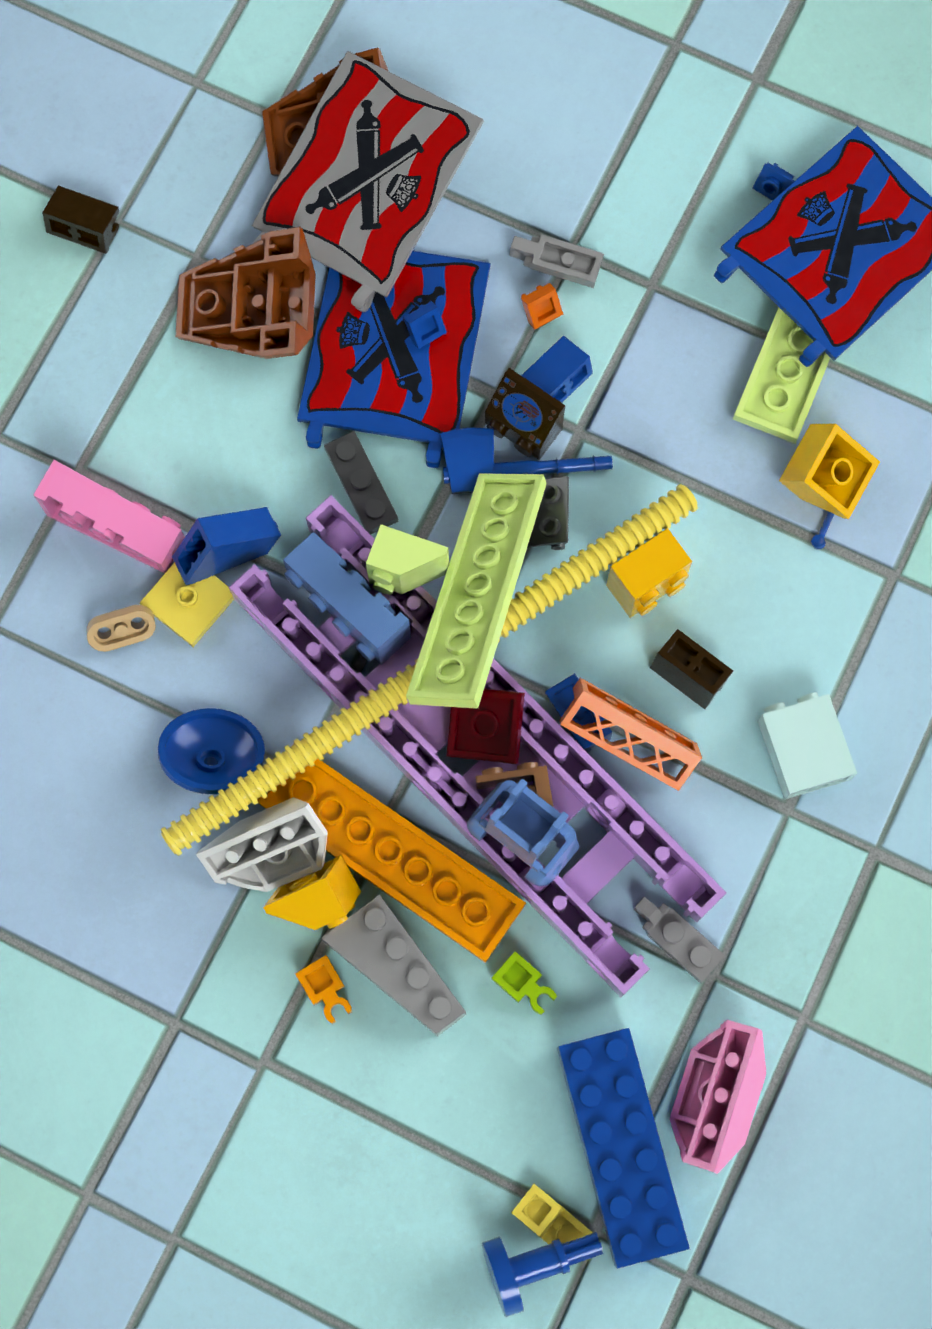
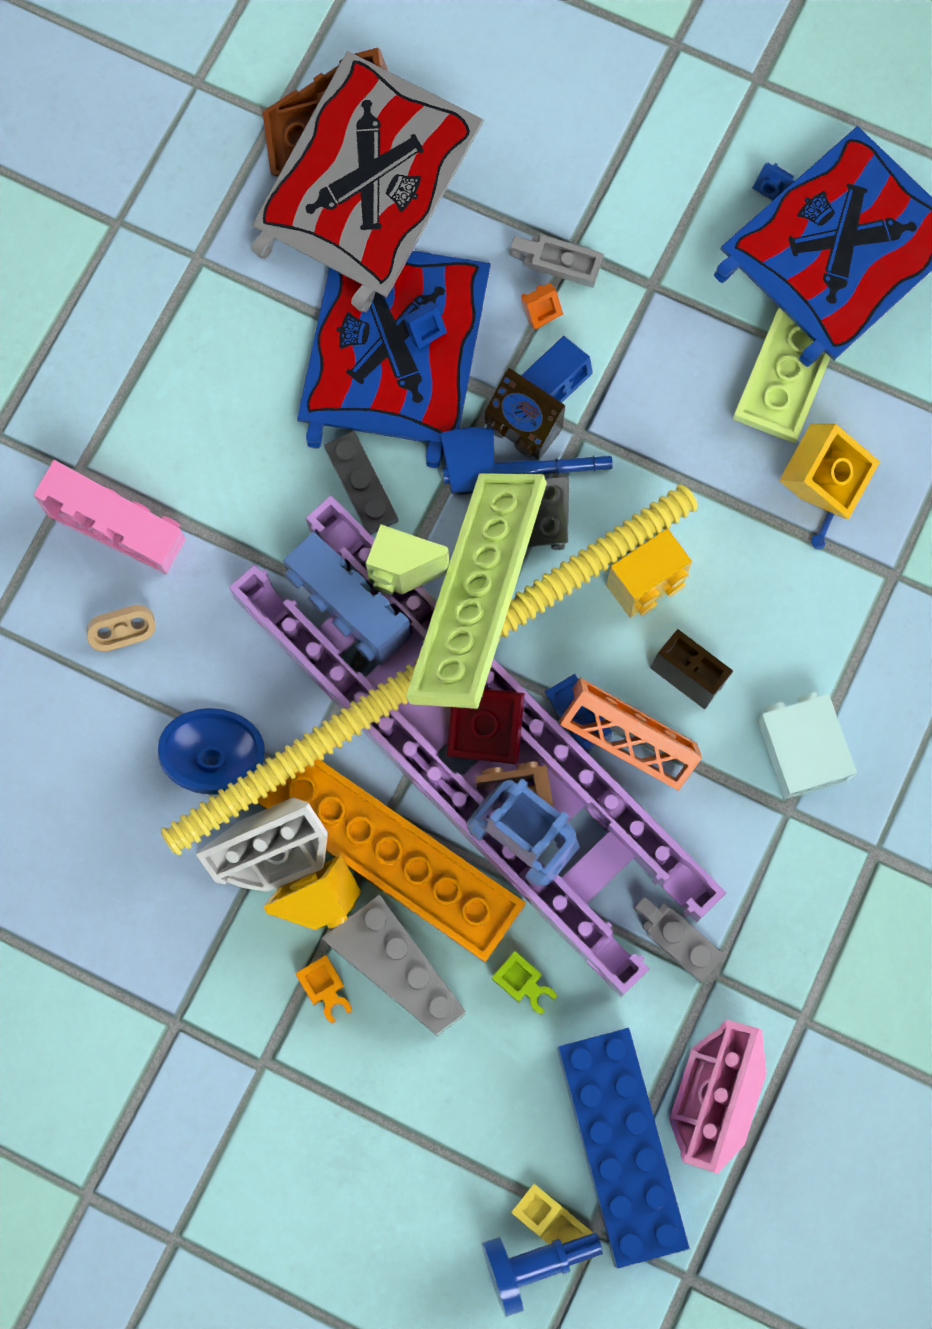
(81, 219): dark brown hinge -> none
(188, 608): light yellow plate -> none
(225, 542): blue slope -> none
(252, 299): dark orange wedge -> none

